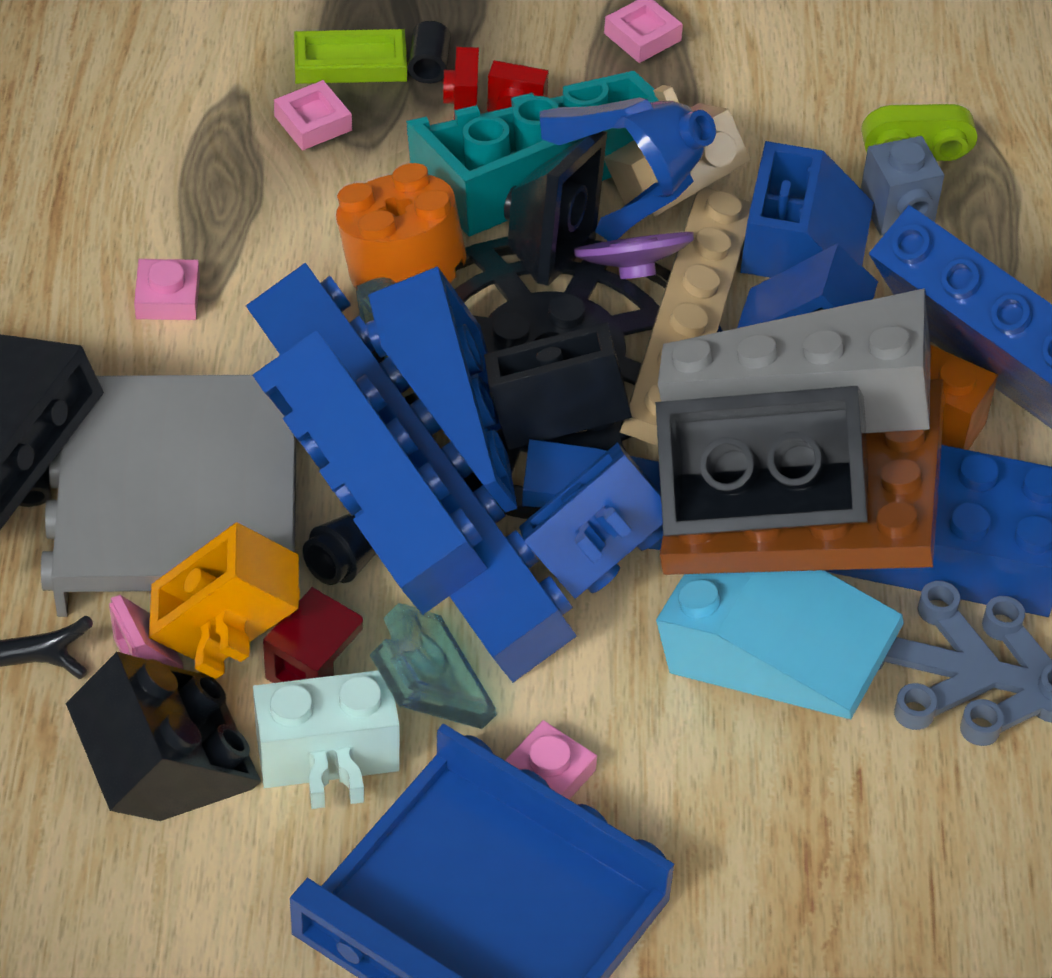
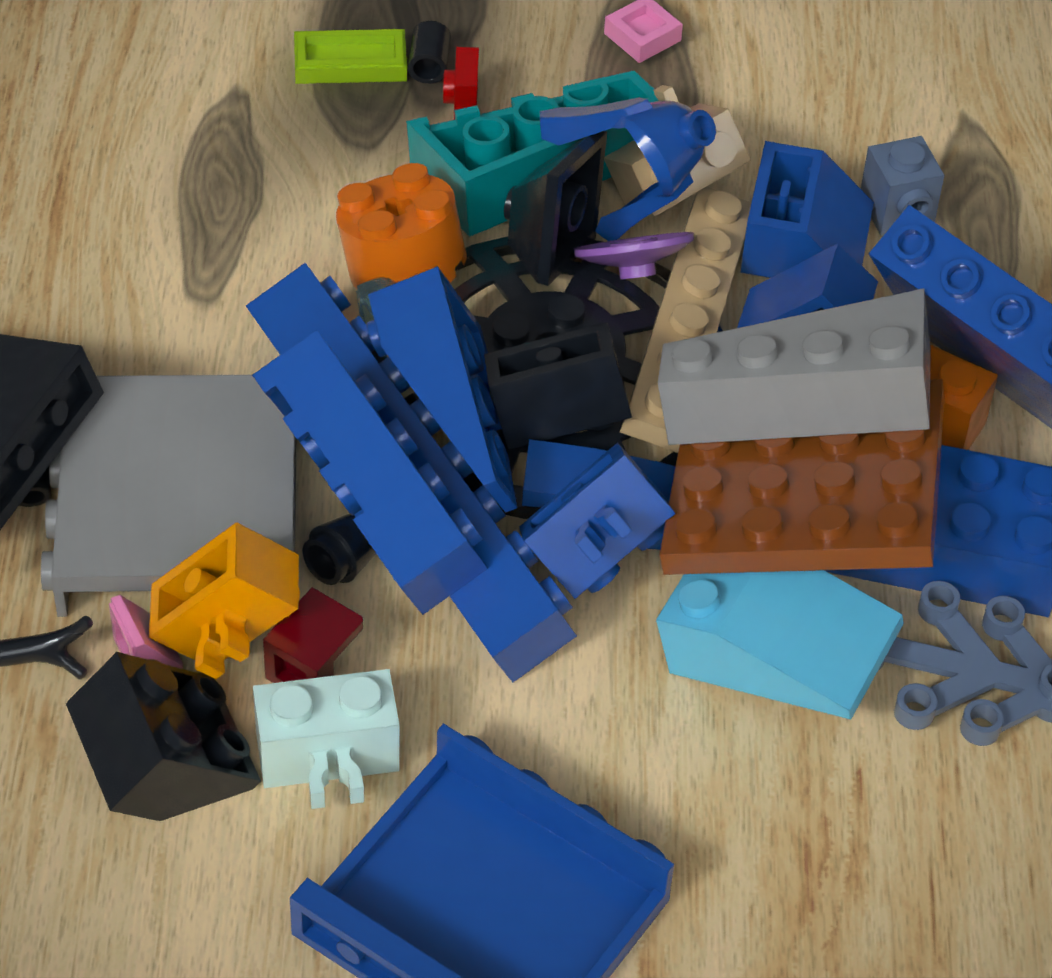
(167, 289): bright pink plate -> none
(312, 115): bright pink plate -> none
(430, 670): clear light blue tile -> none
(514, 80): red plate -> none
(555, 758): bright pink plate -> none
(763, 461): black slope -> none
(945, 128): lime plate -> none

